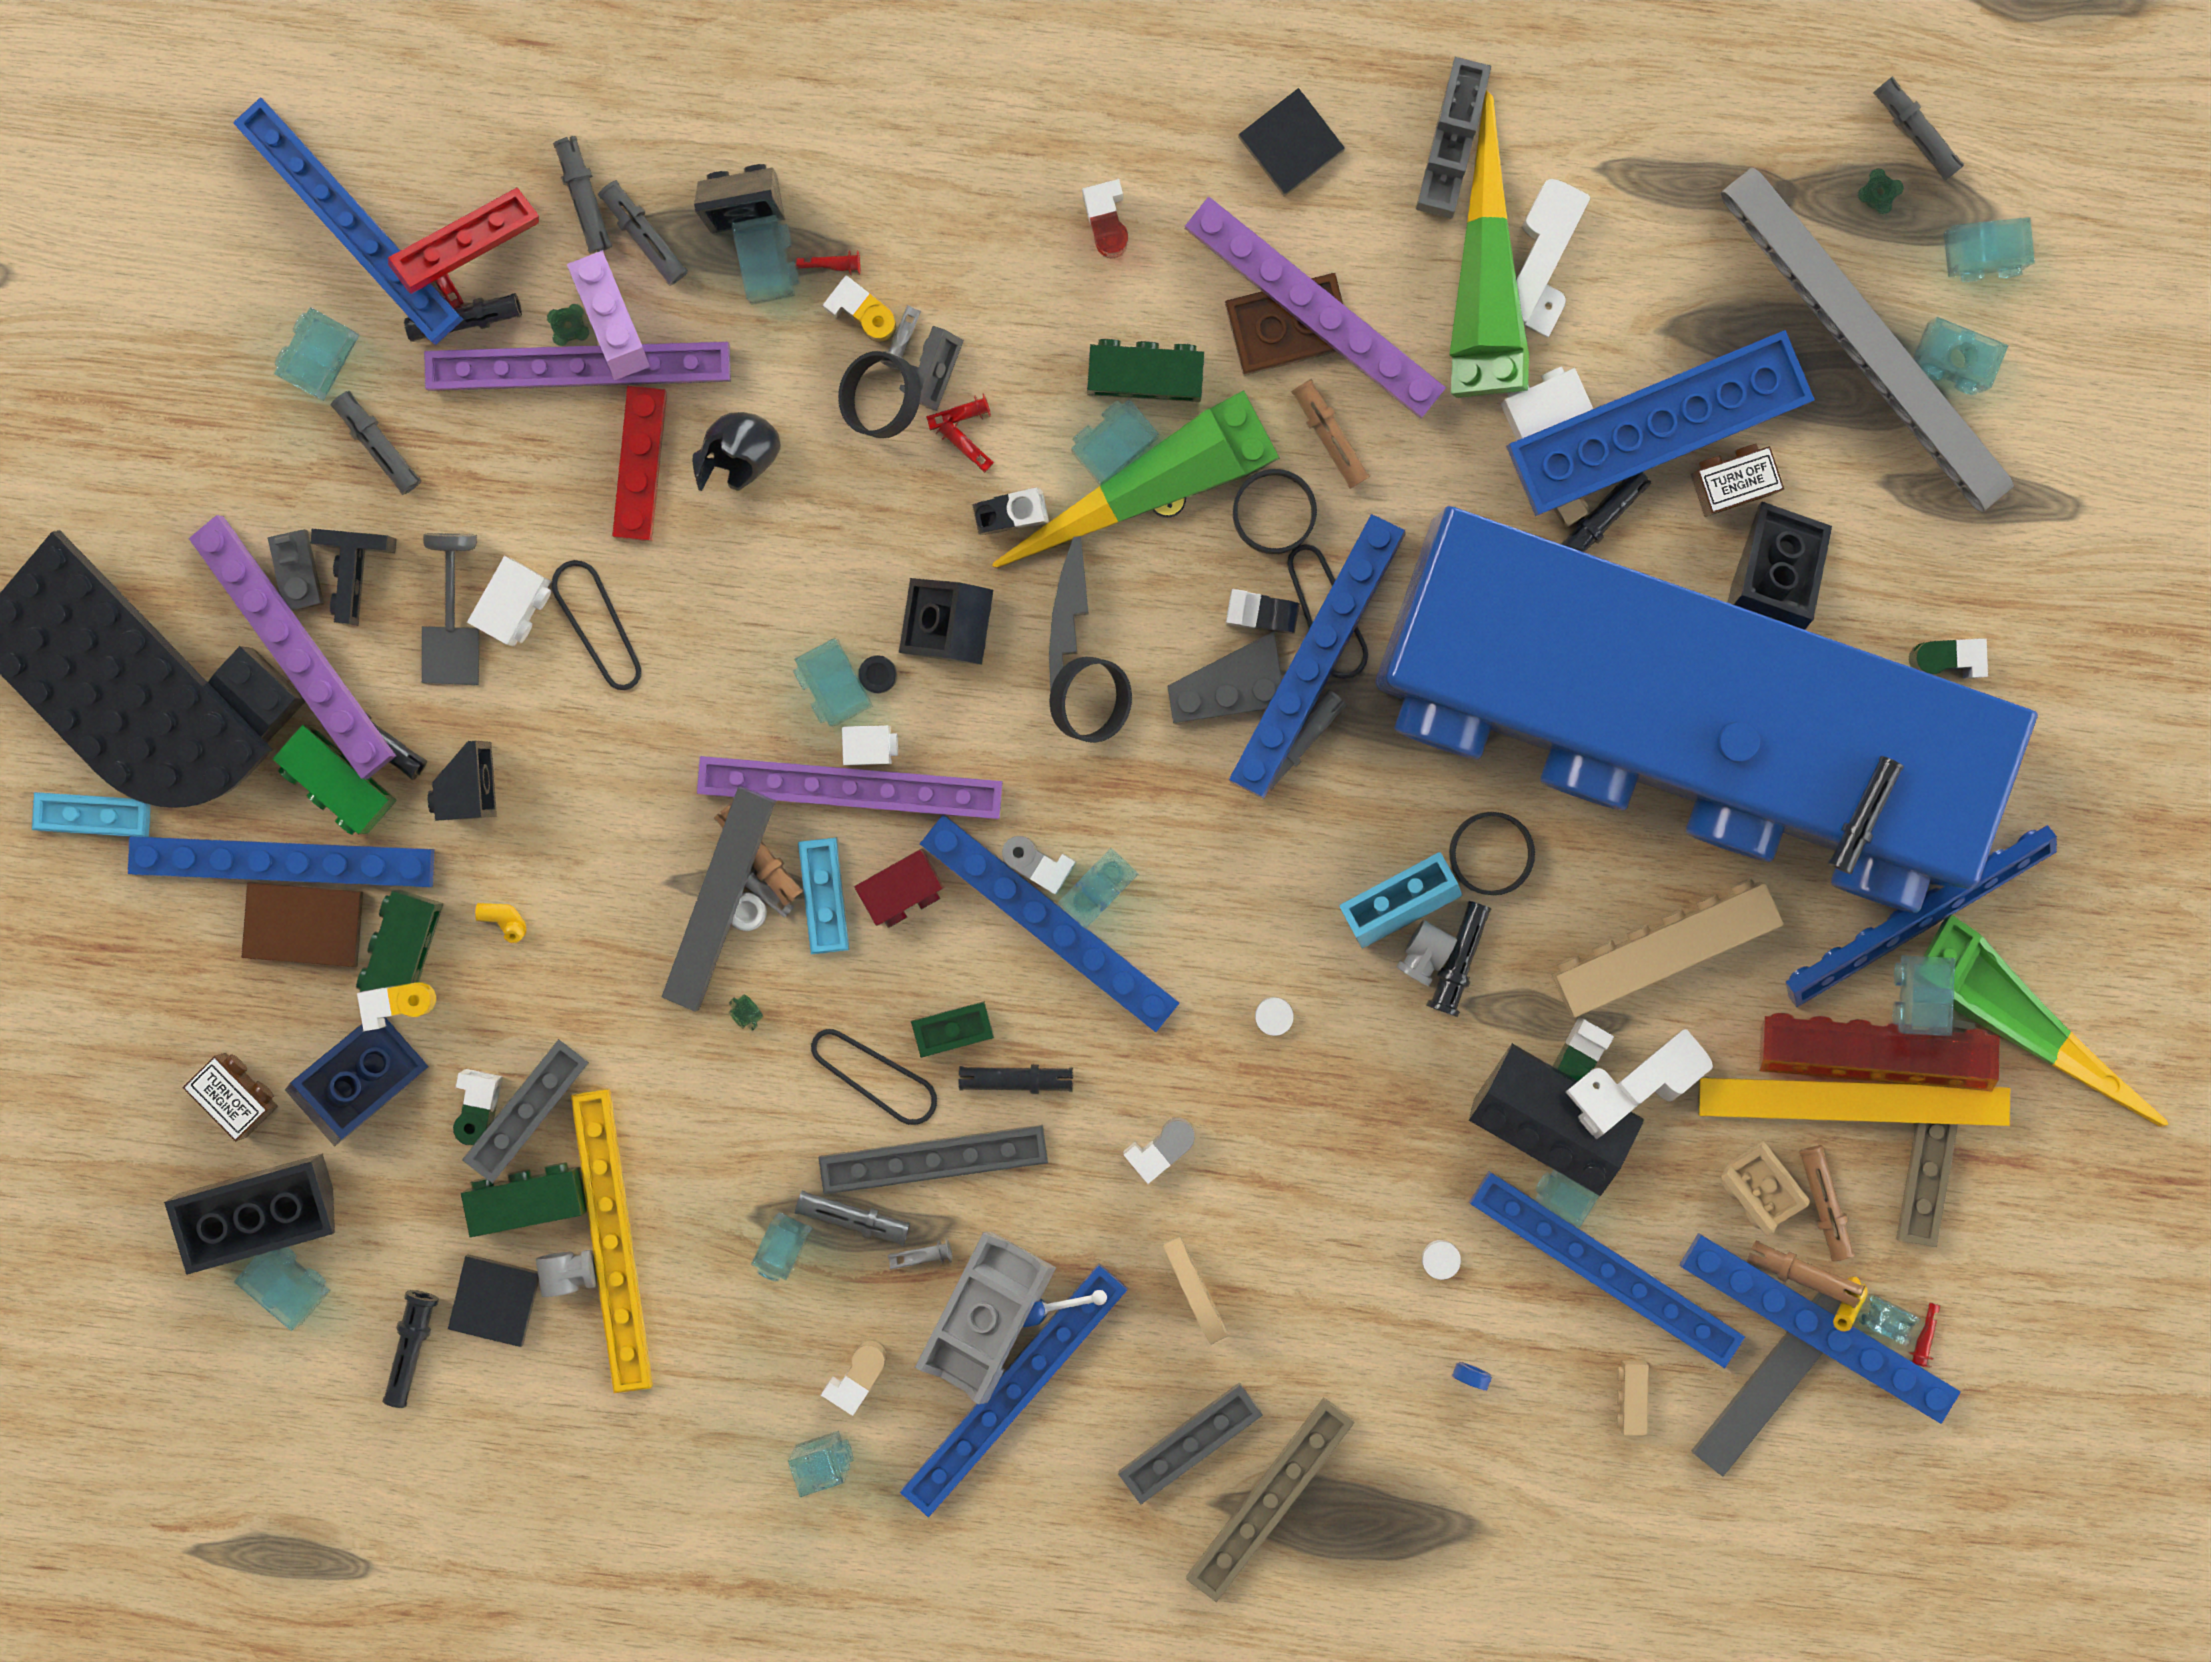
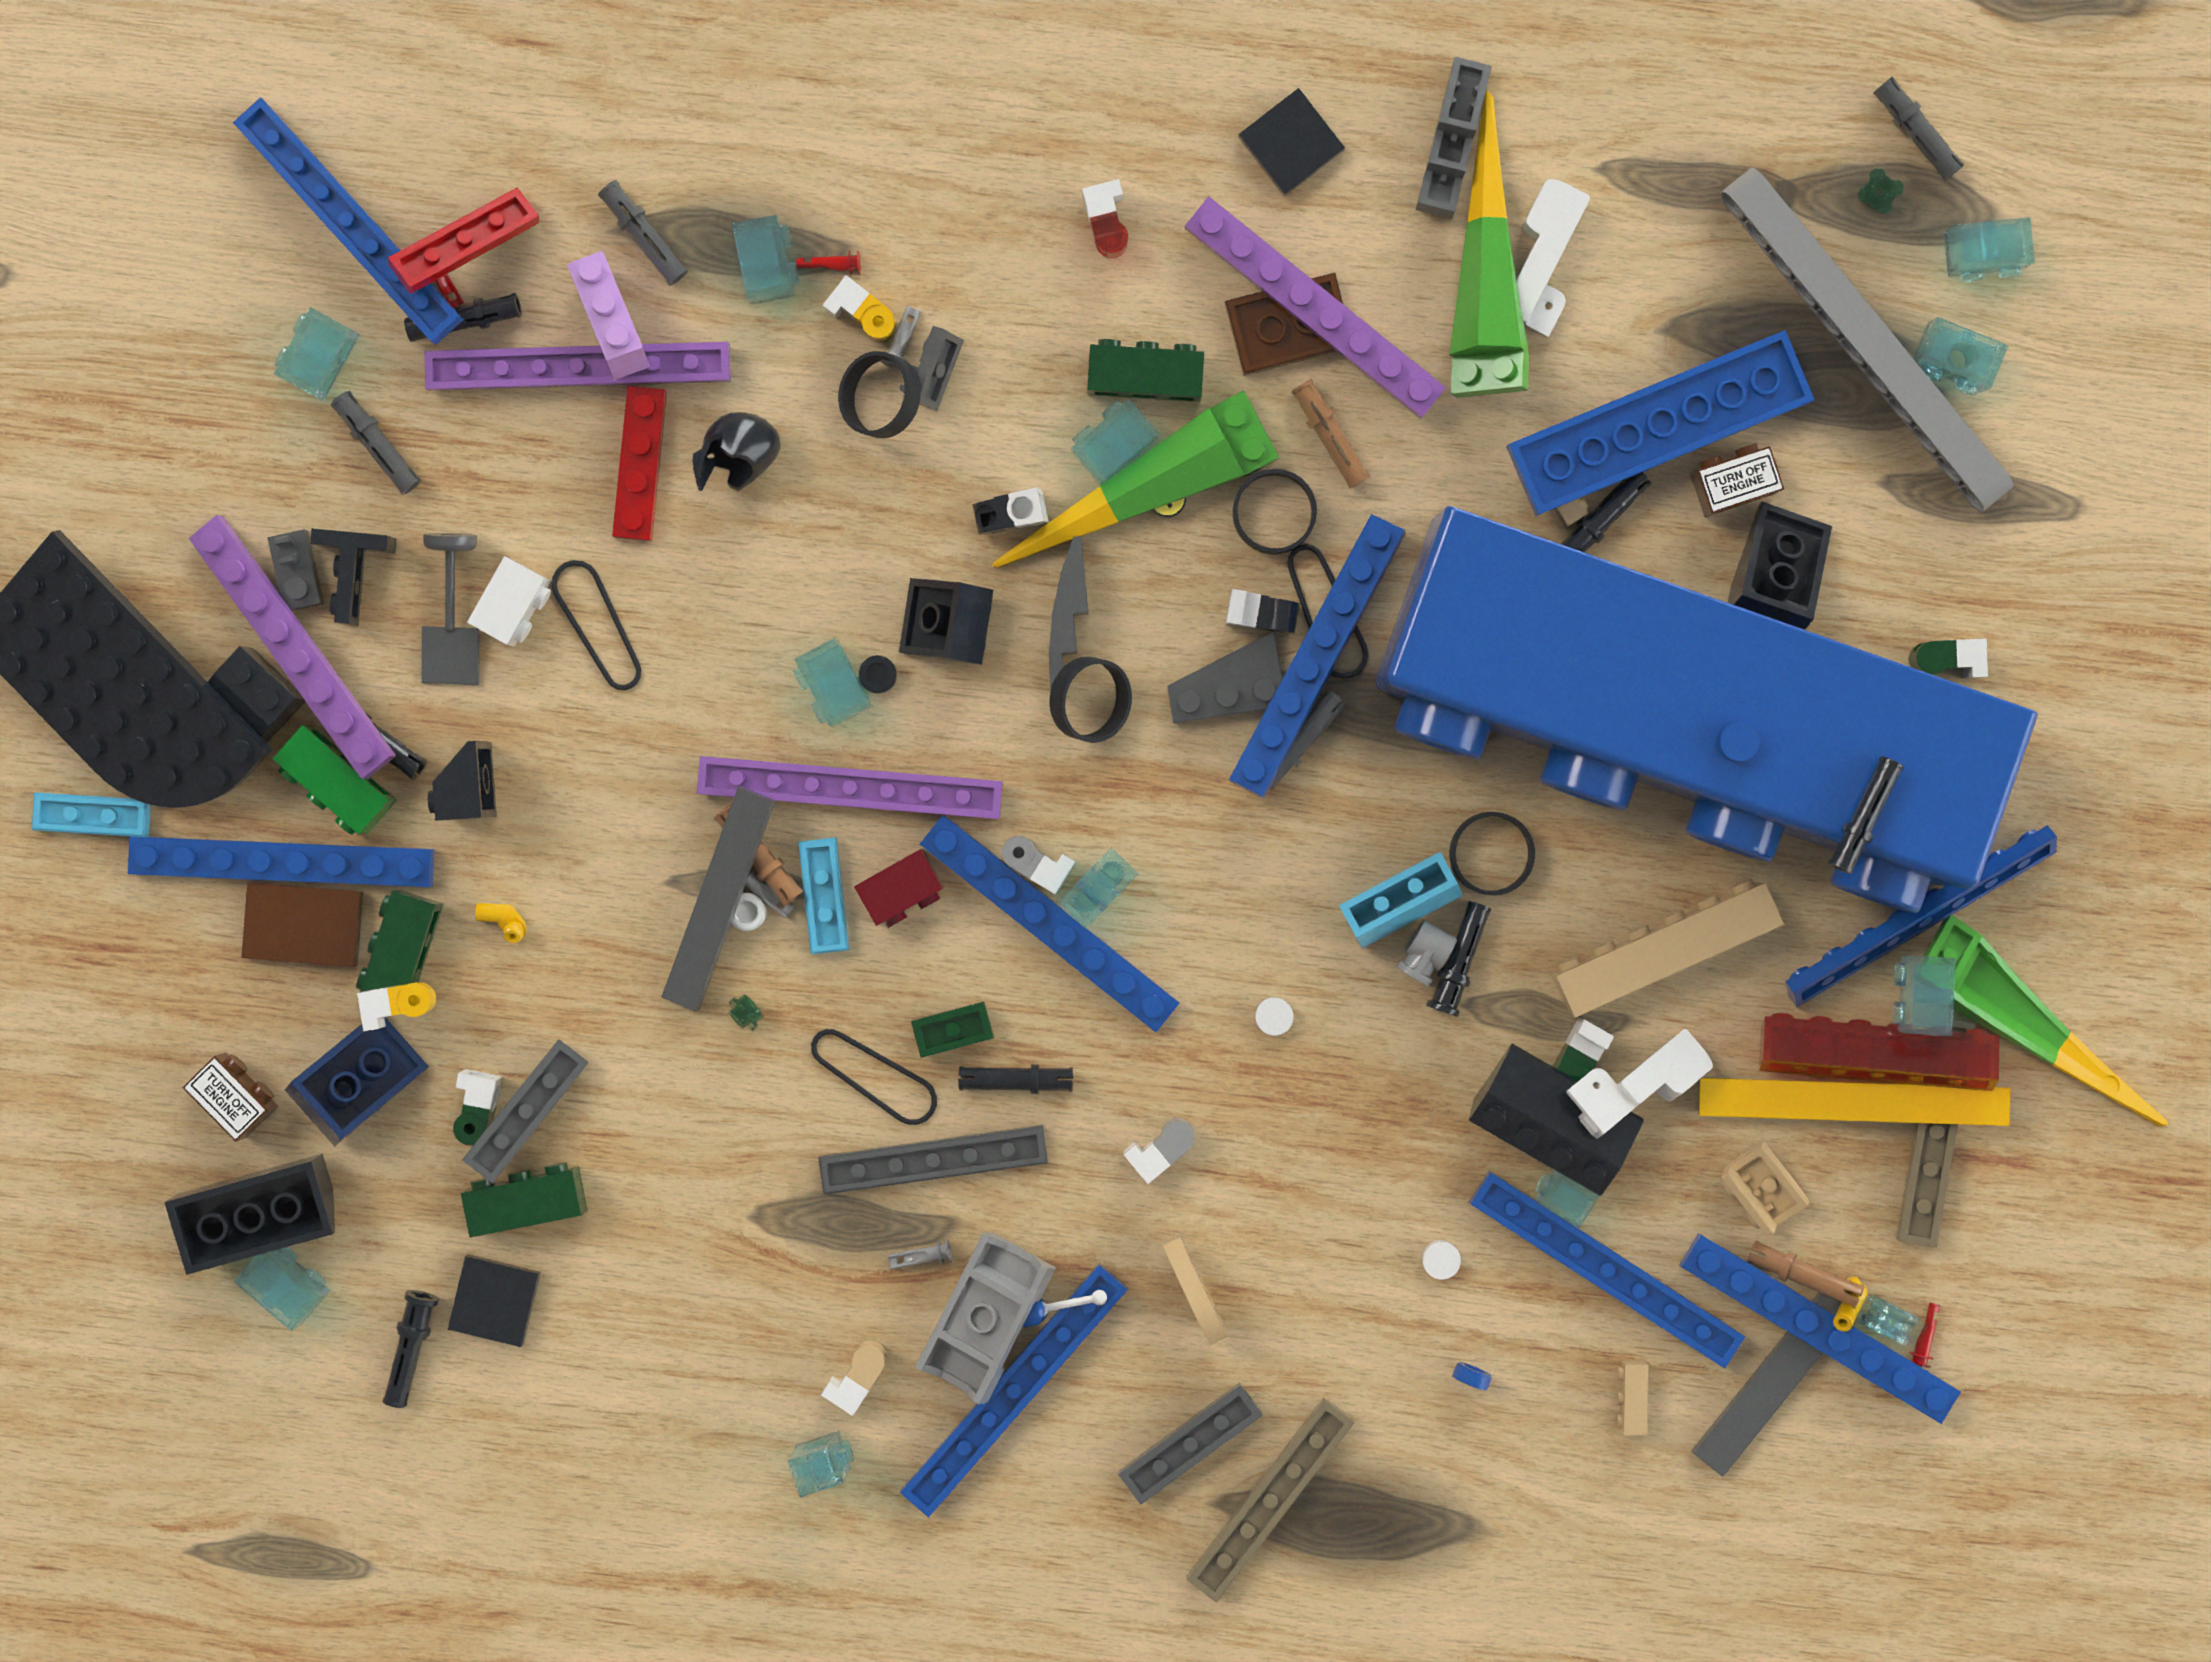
(559, 317): clear green plate -> none
(563, 1272): light grey piece -> none
(577, 179): dark grey pin -> none
(611, 1241): yellow tile -> none
(738, 197): black slope -> none
(781, 1247): clear light blue brick -> none
(853, 1218): dark grey pin -> none
(868, 745): white brick -> none
(961, 412): red piece -> none
(964, 444): red piece -> none
(1546, 404): white brick -> none
(1839, 1246): medium nougat pin -> none

